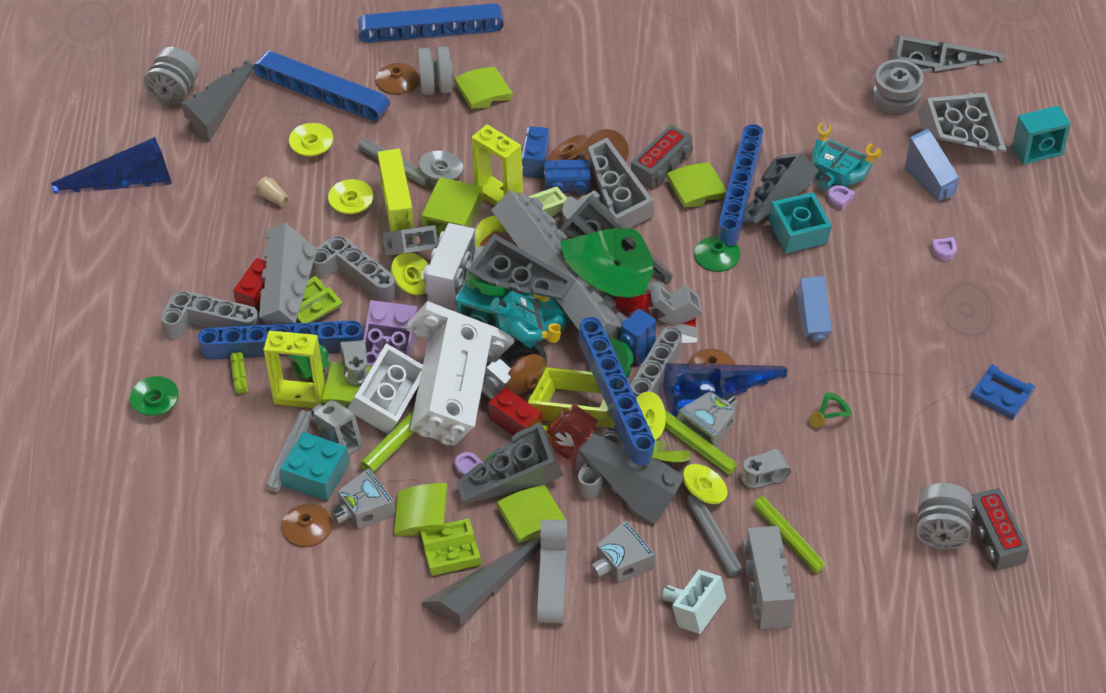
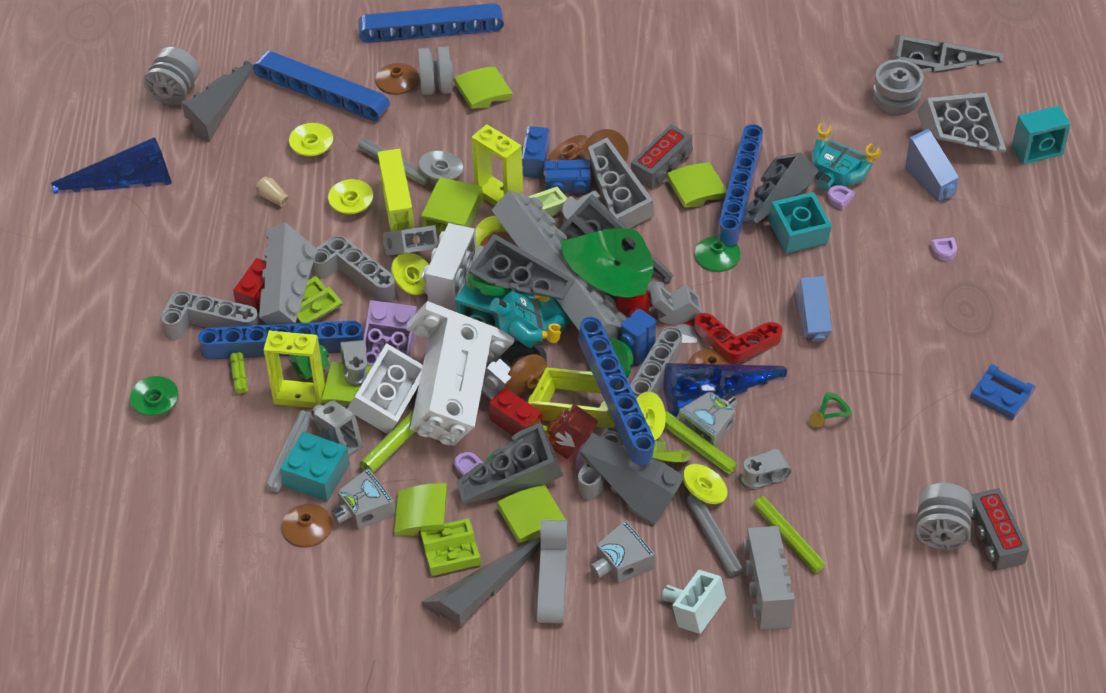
(737, 348): none -> red beam

